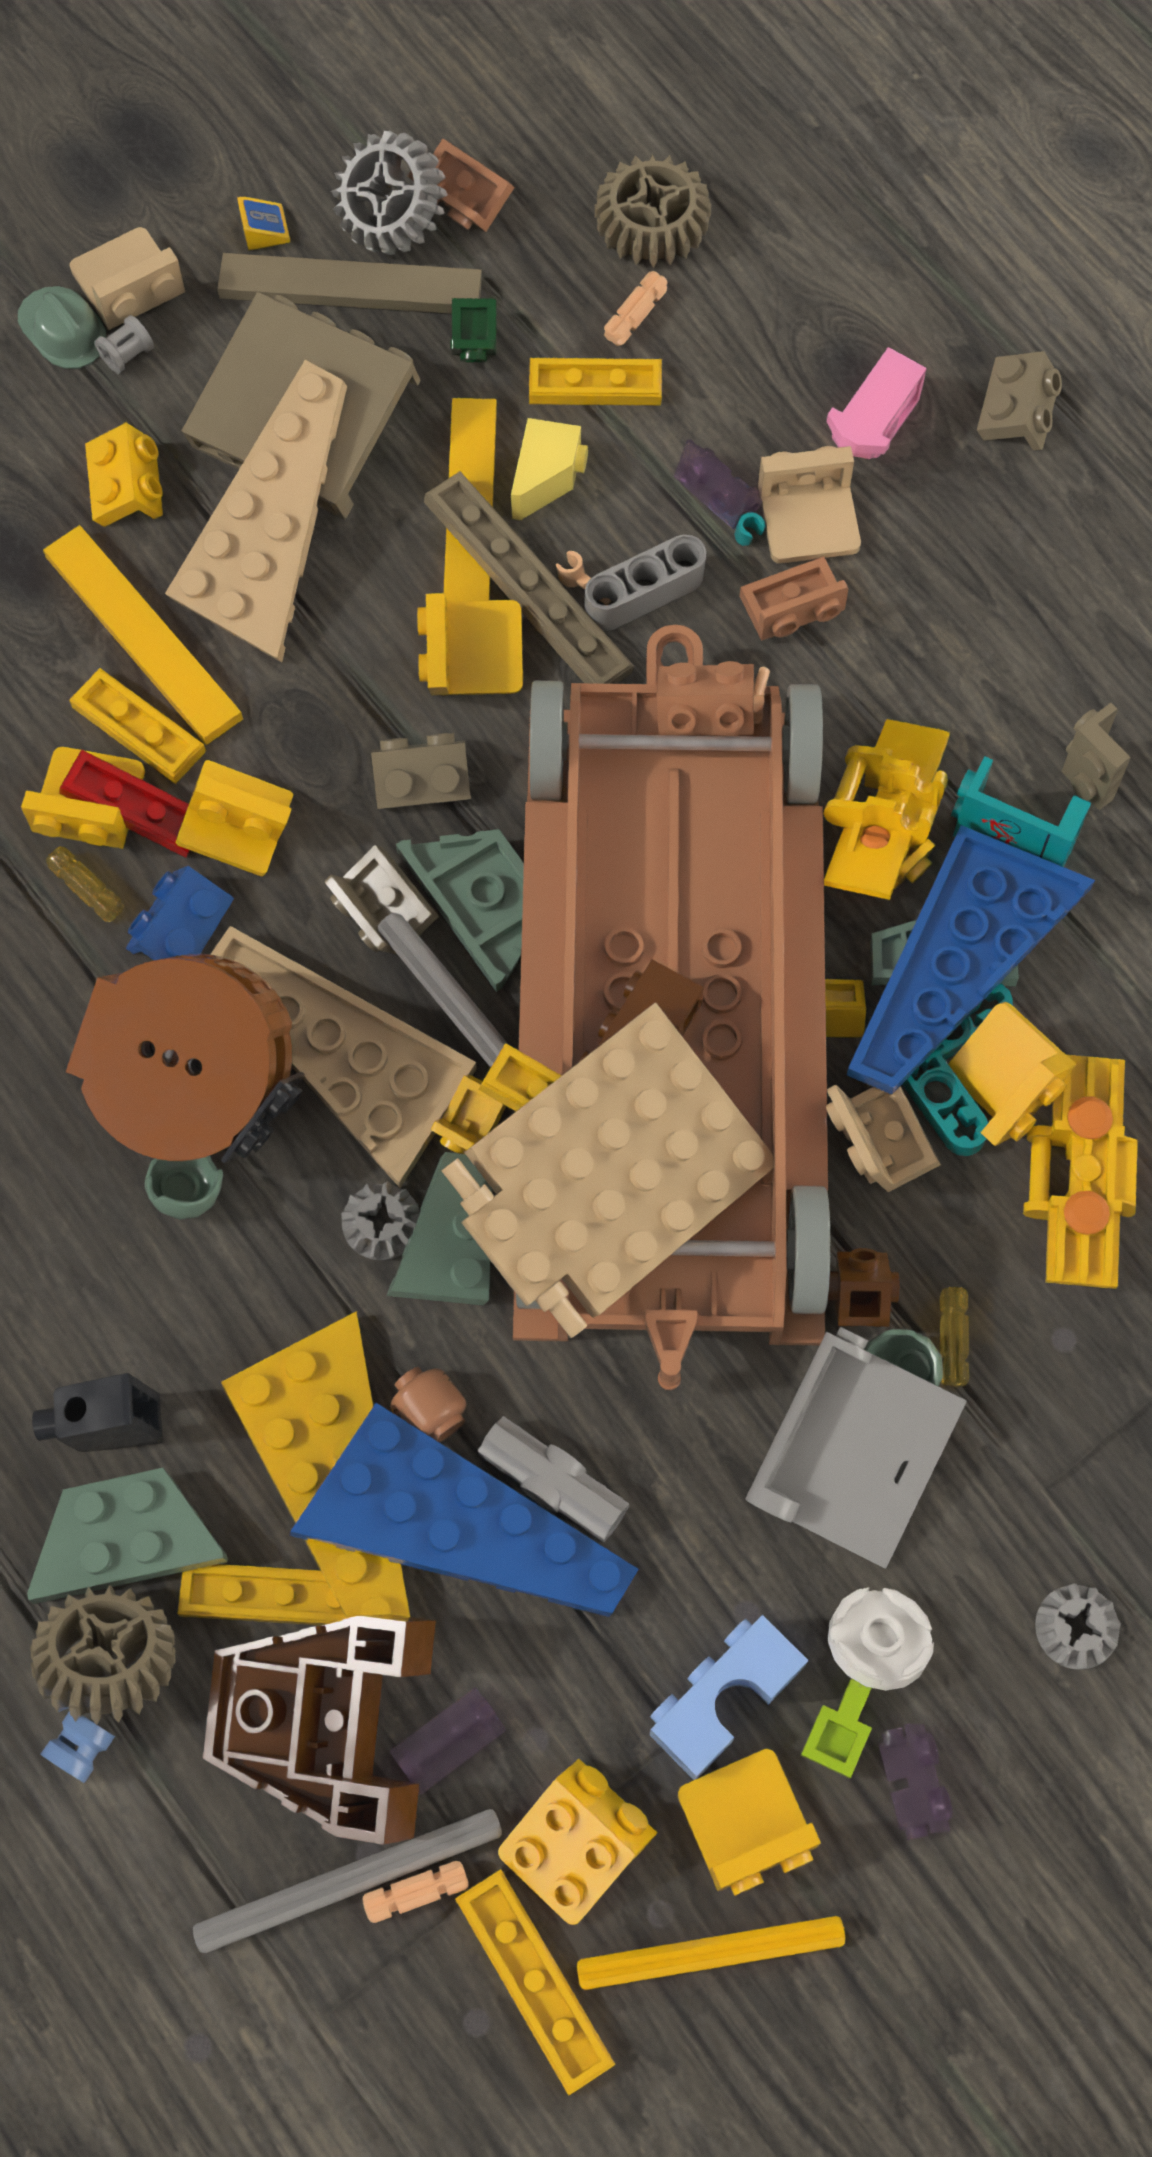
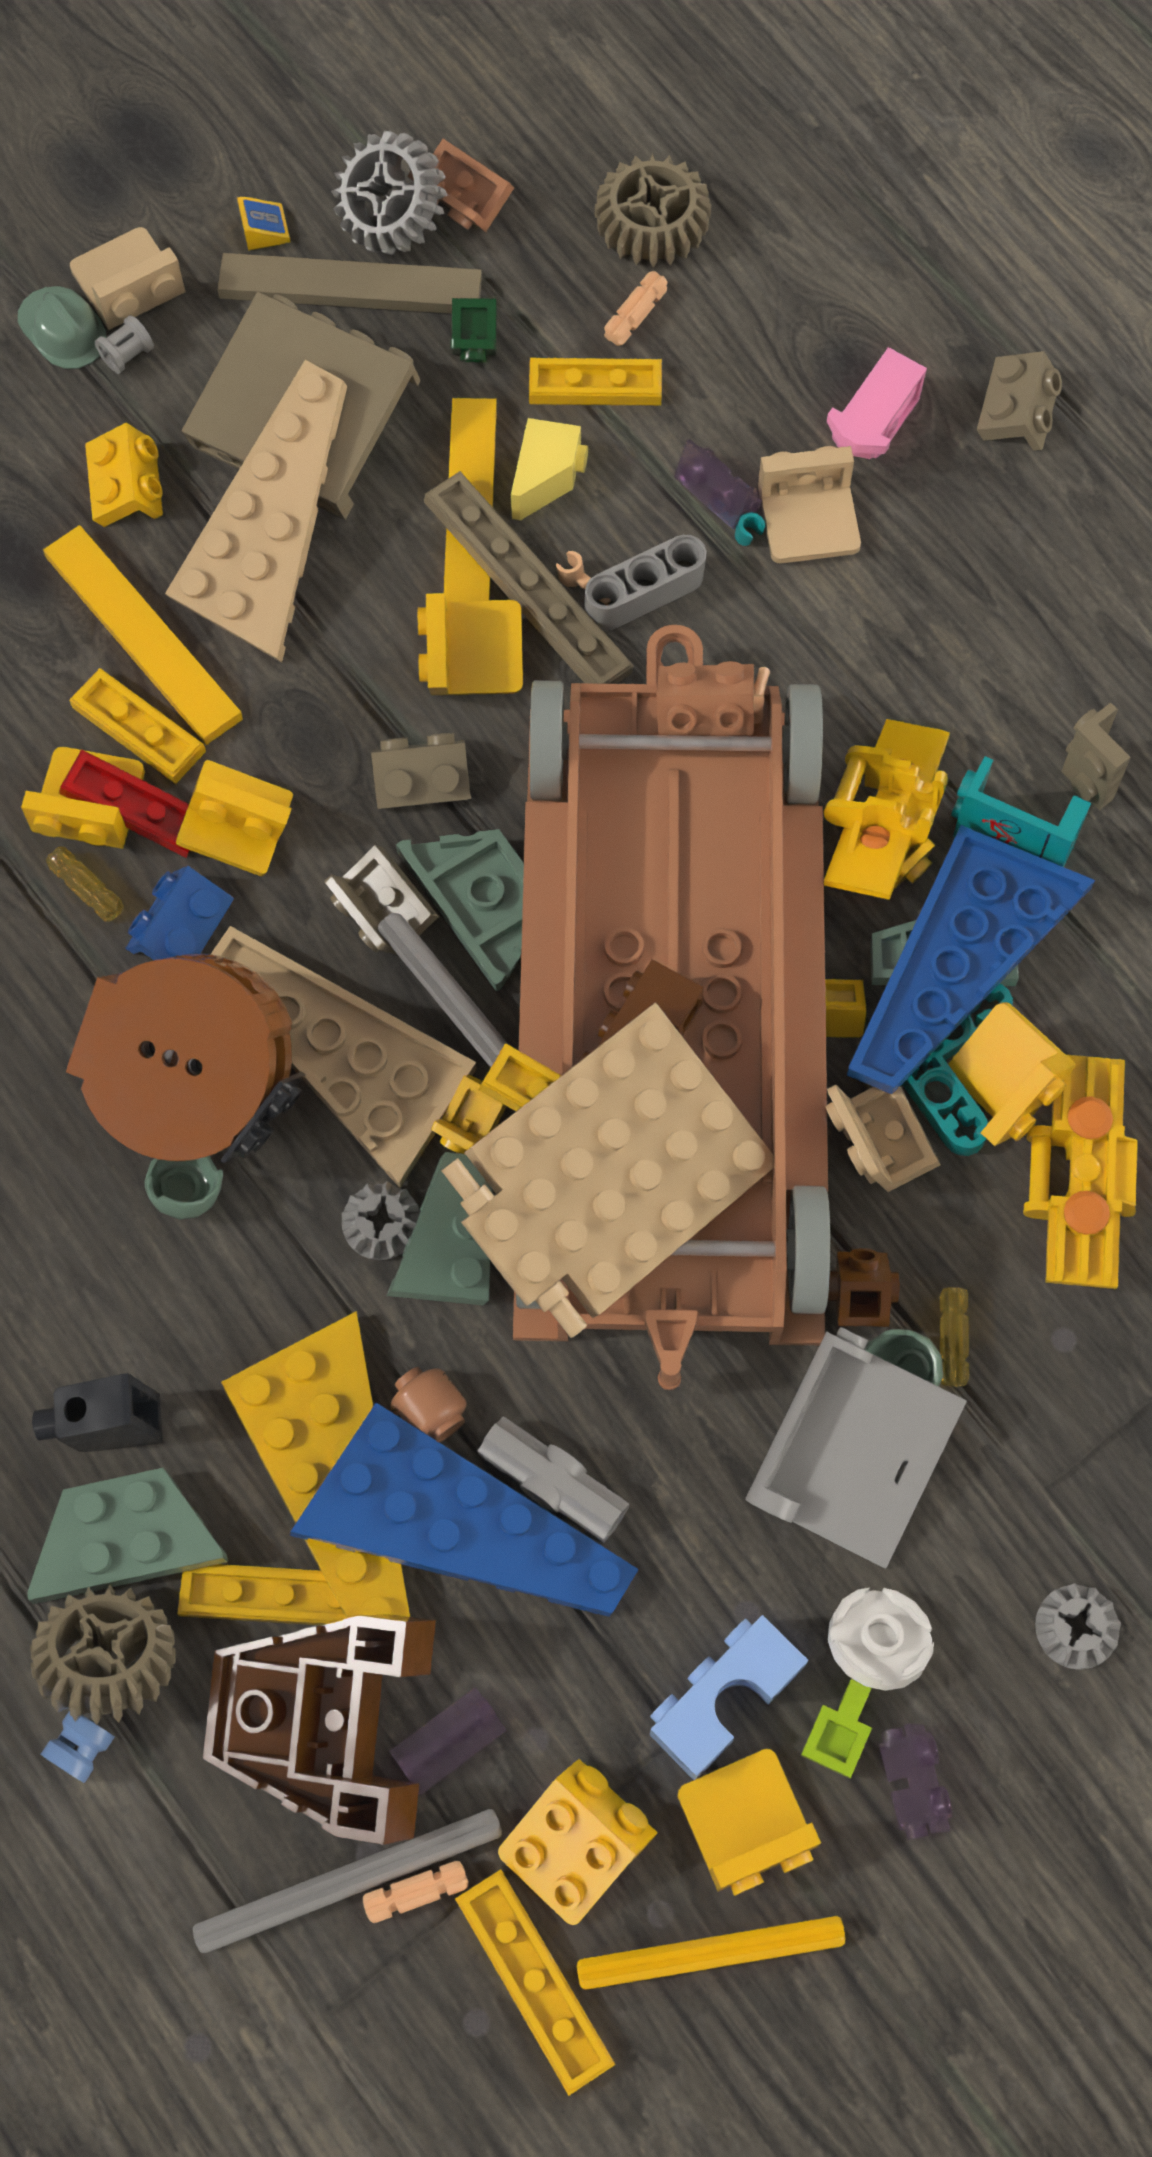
(794, 599): nougat bracket -> none

